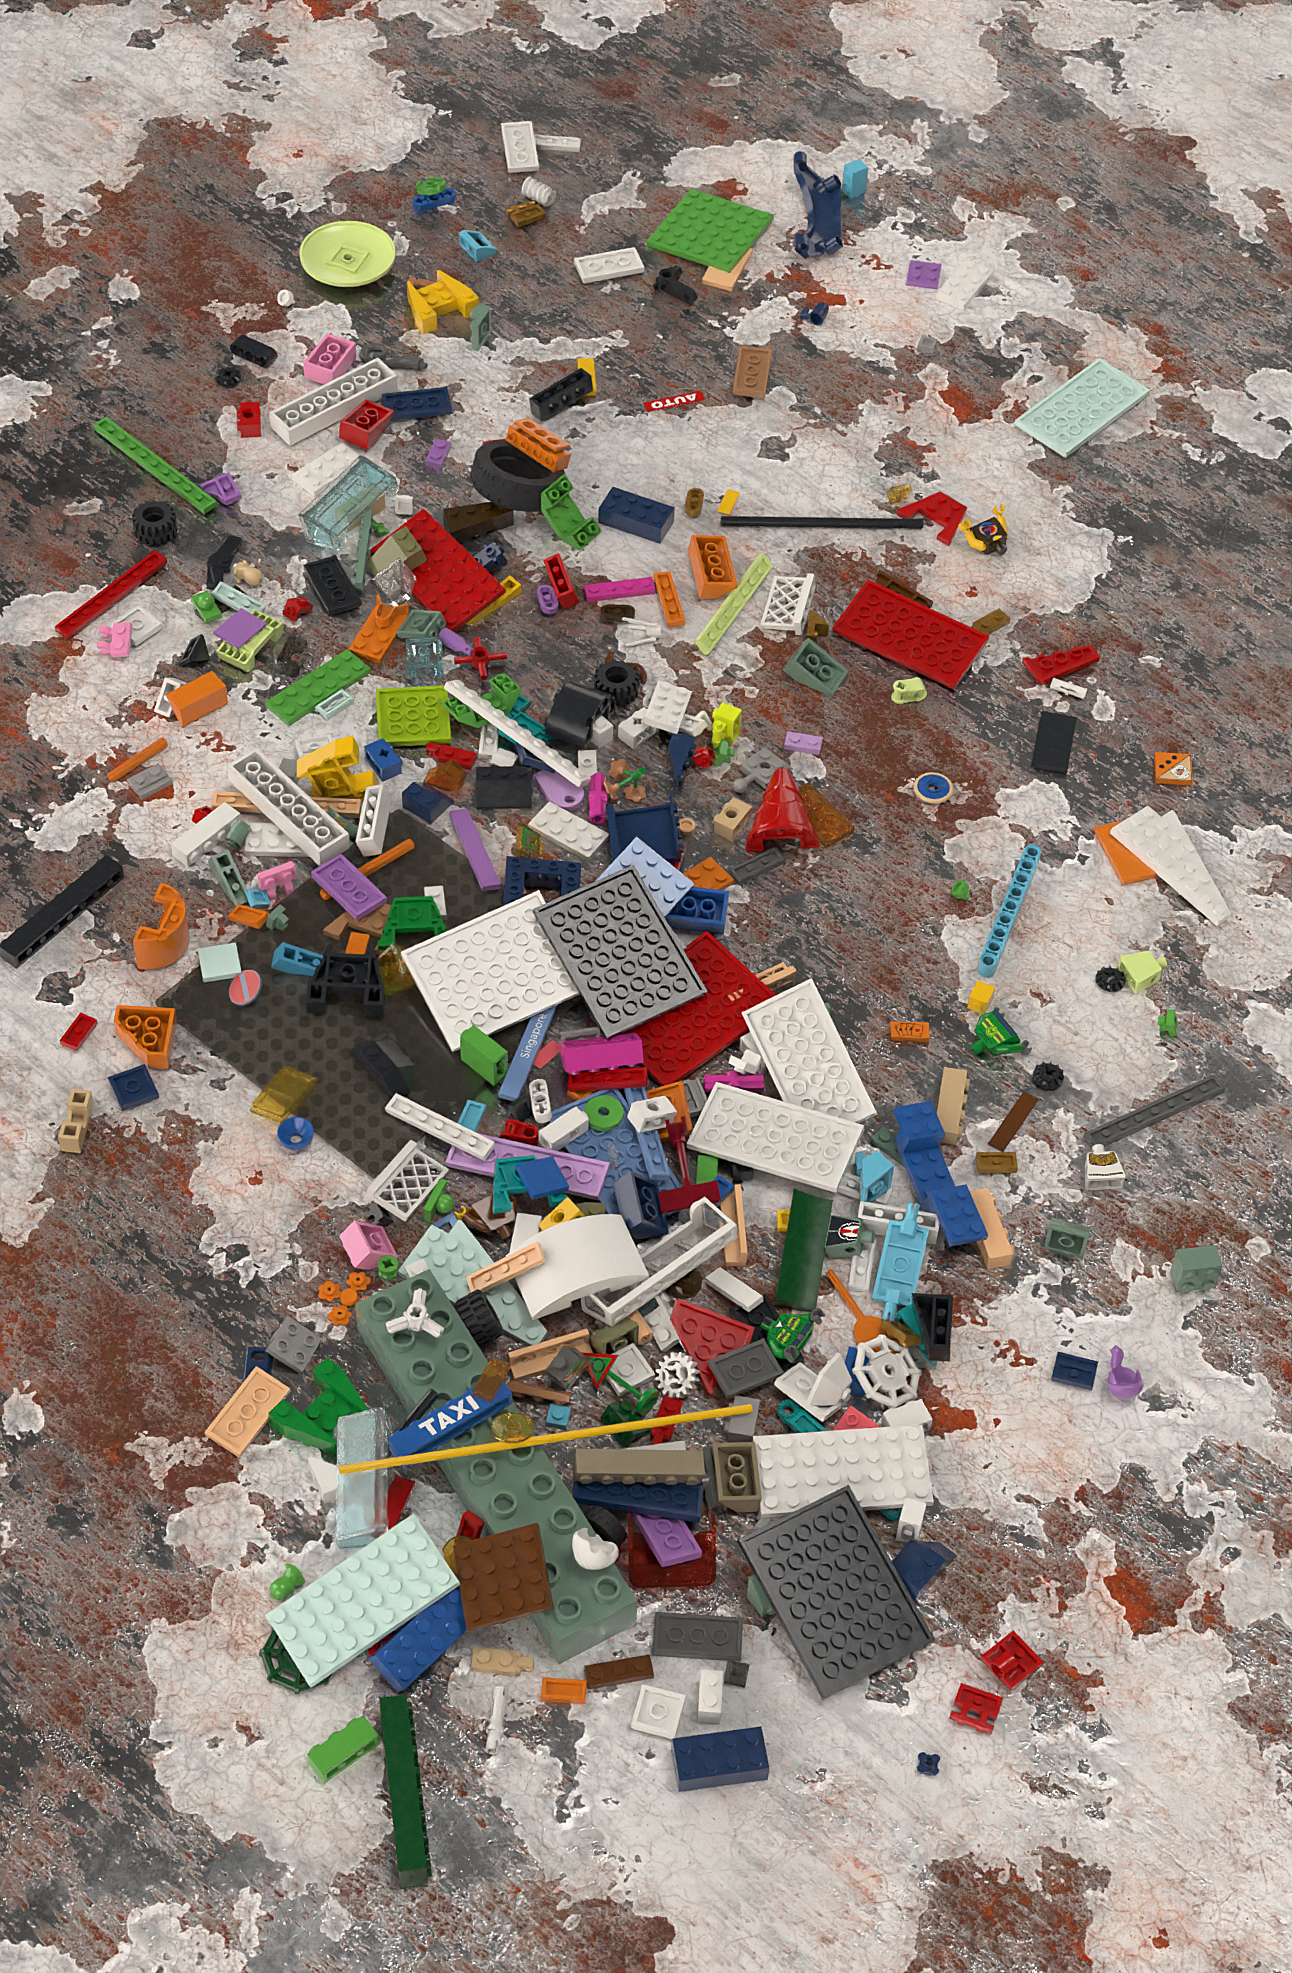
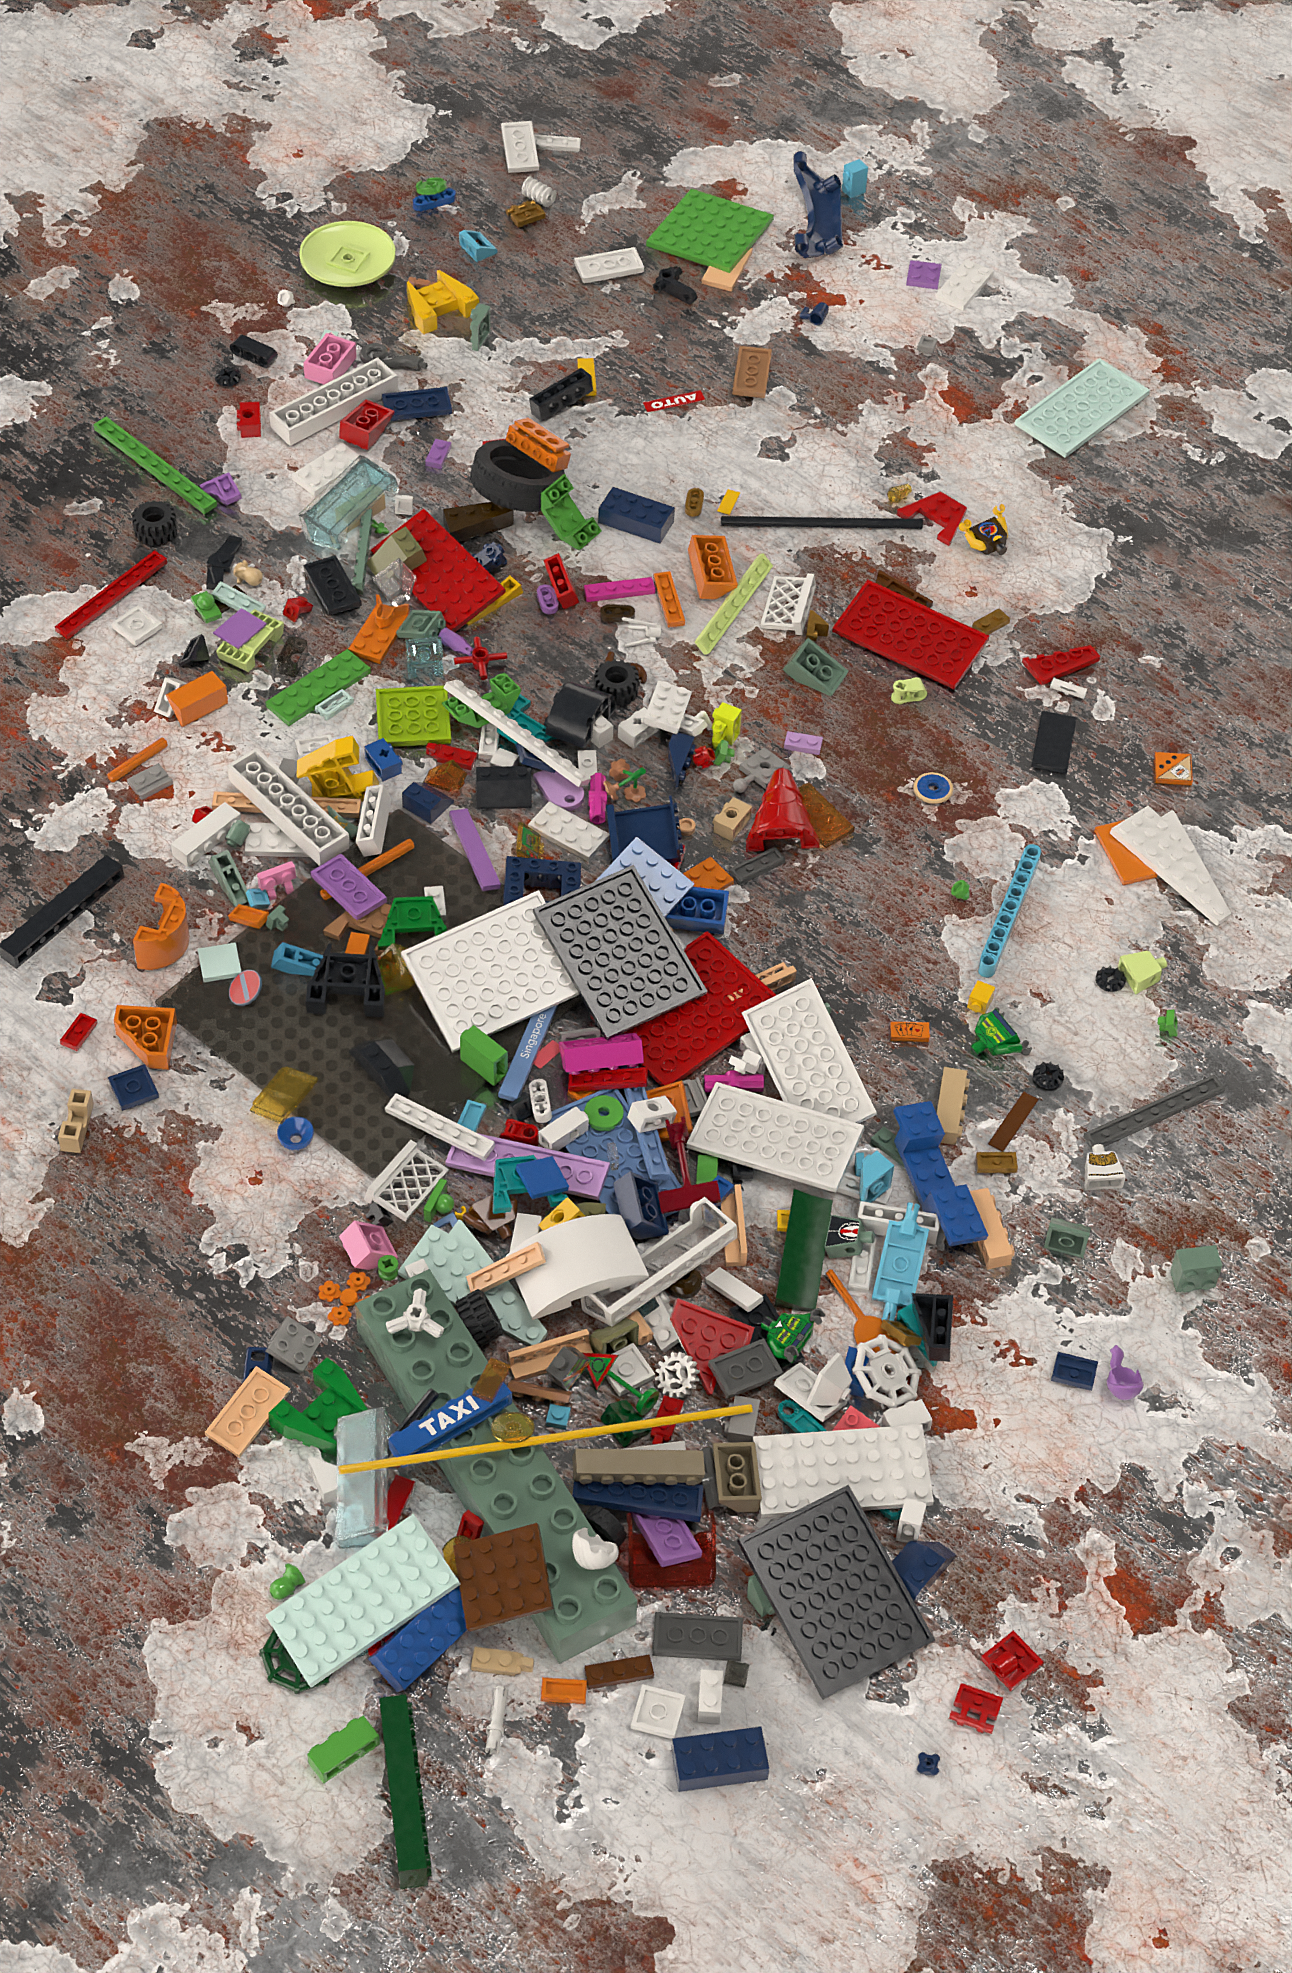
(120, 641): bright pink plate -> none

